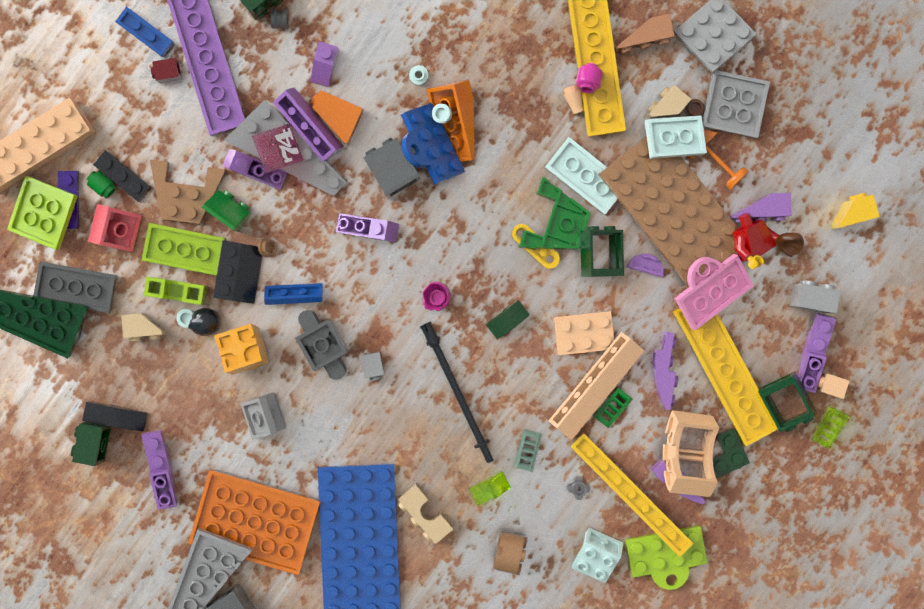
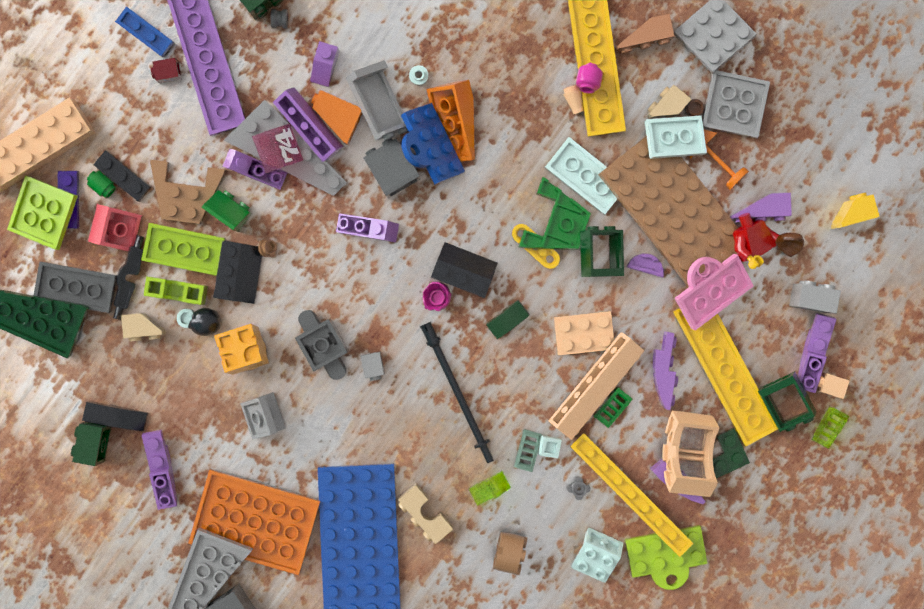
(125, 287): none -> black piece
(293, 294): blue plate -> none
(377, 101): none -> light grey panel
(442, 113): light aqua tile -> none
(464, 270): none -> black slope
(549, 446): none -> light aqua plate

